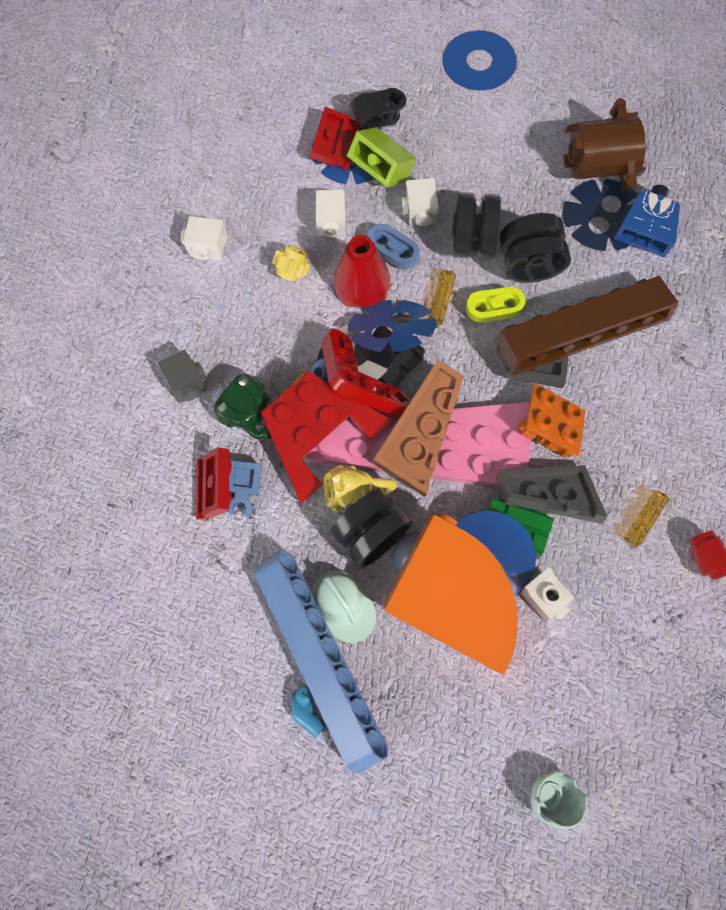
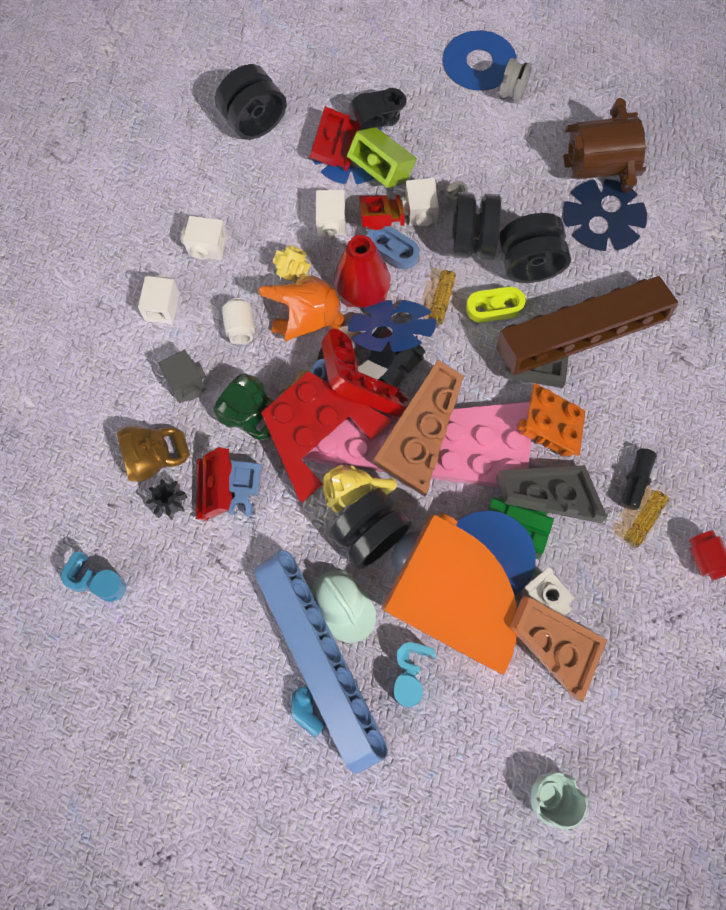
(104, 584): none -> dark azure leg
(147, 451): none -> pearl gold piece
(159, 299): none -> white brick
(174, 501): none -> black gear
(238, 321): none -> white brick
(250, 101): none -> black wheel
(310, 303): none -> orange piece
(380, 211): none -> red plate
(407, 688): none -> medium azure leg
(452, 191): none -> light grey hinge
(515, 80): none -> light grey wheel
(560, 644): none -> nougat wing
(638, 478): none -> black axle
(651, 222): blue torso -> none

